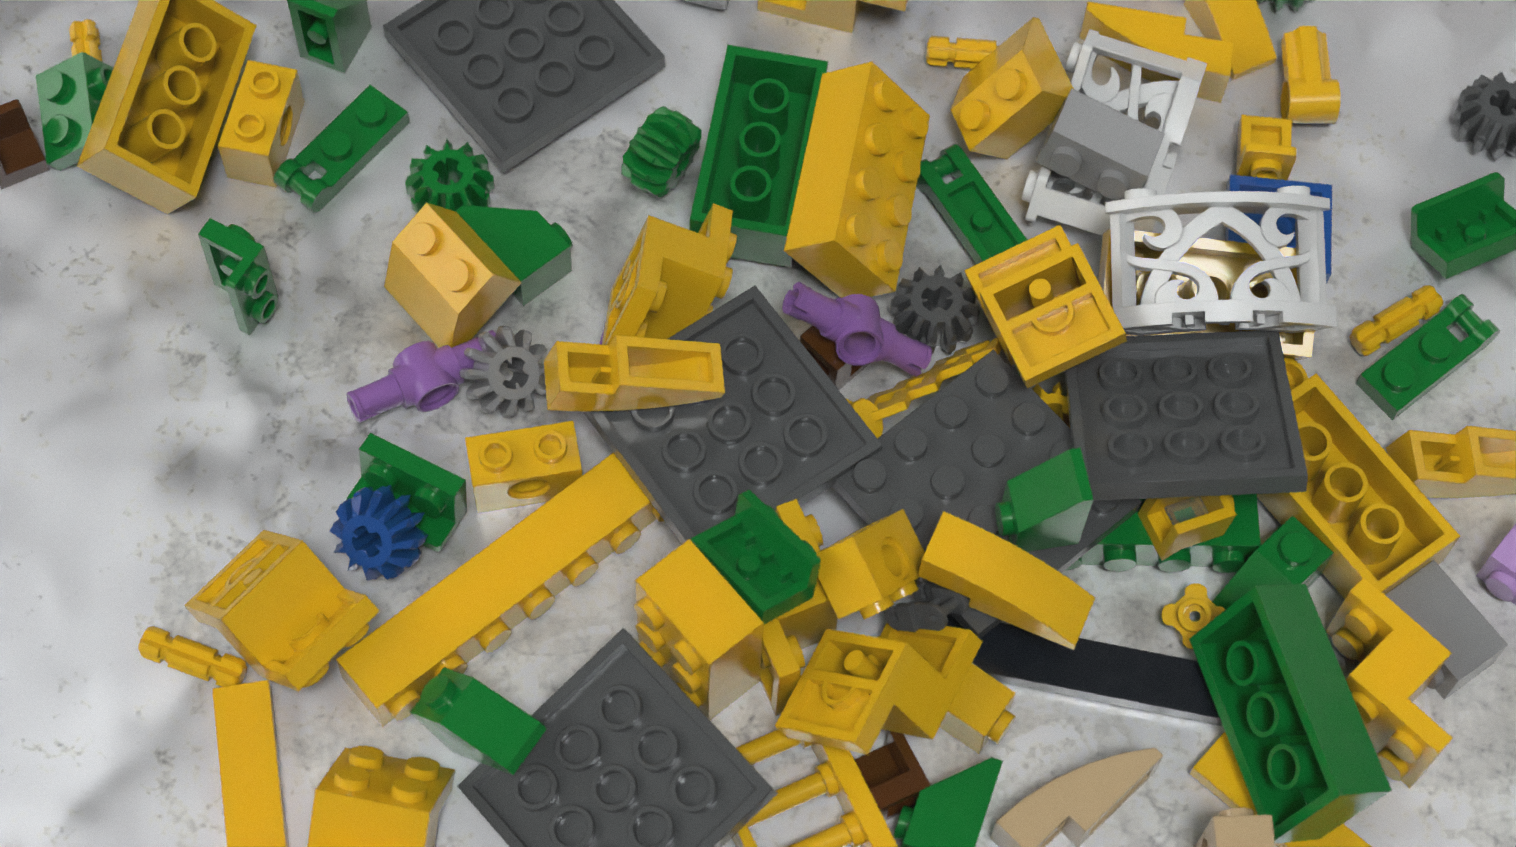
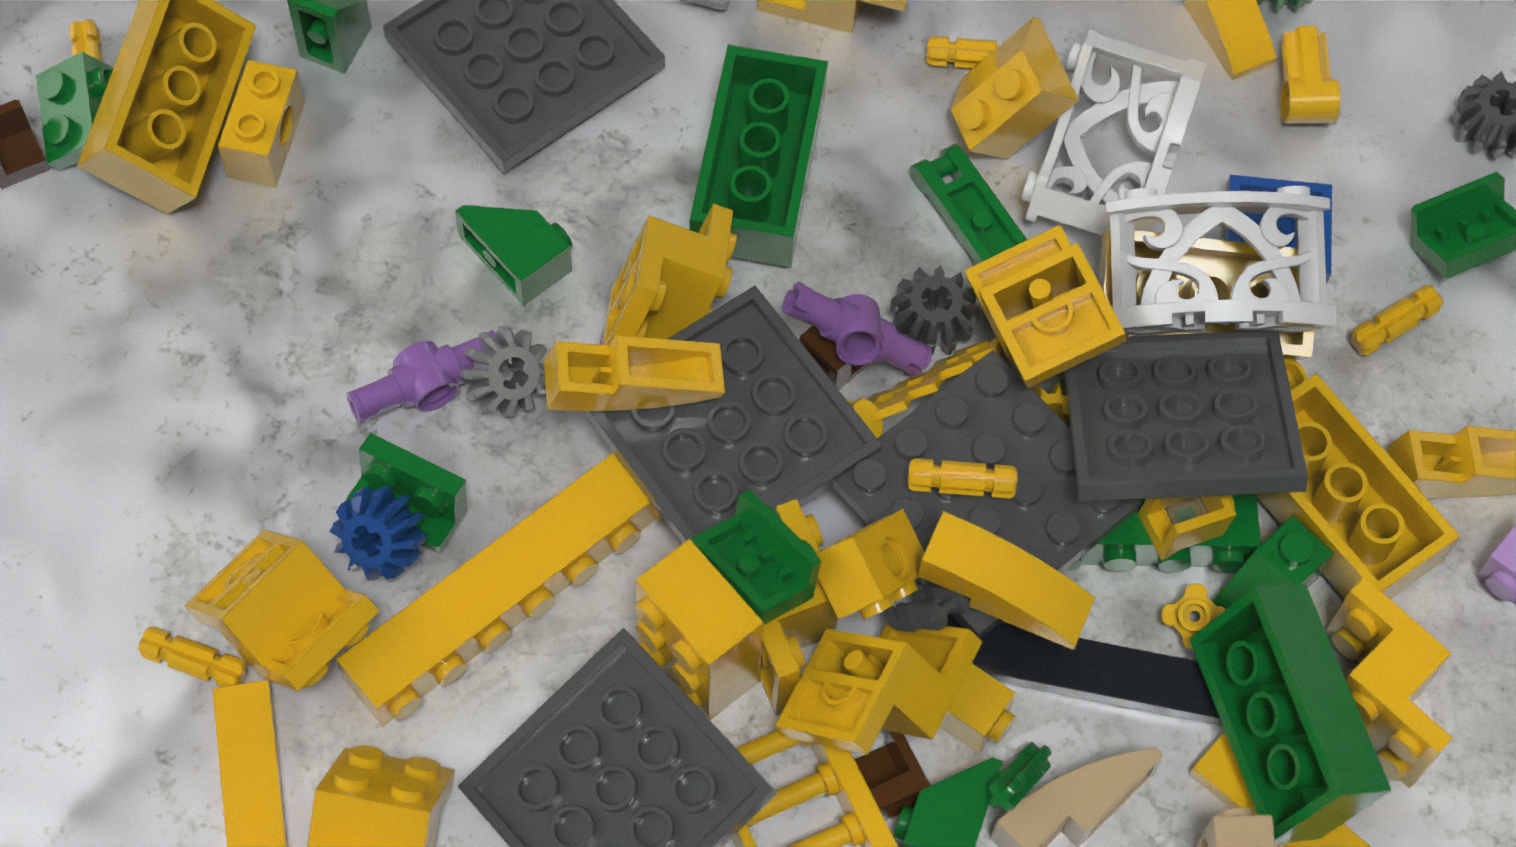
(242, 270): green bracket -> none
(342, 148): green plate -> none
(446, 276): yellow slope -> none
(449, 178): green gear -> none
(477, 721): green slope -> none
(522, 465): yellow brick -> none
(661, 151): green gear -> none
(858, 182): yellow brick -> none
(962, 478): none -> yellow axle
(1019, 776): none -> green axle
(1047, 504): green slope -> none
(1099, 146): light grey brick -> none
(1164, 35): yellow slope -> none
(1265, 147): yellow bracket -> none
(1426, 358): green plate -> none
(1454, 622): light grey brick -> none

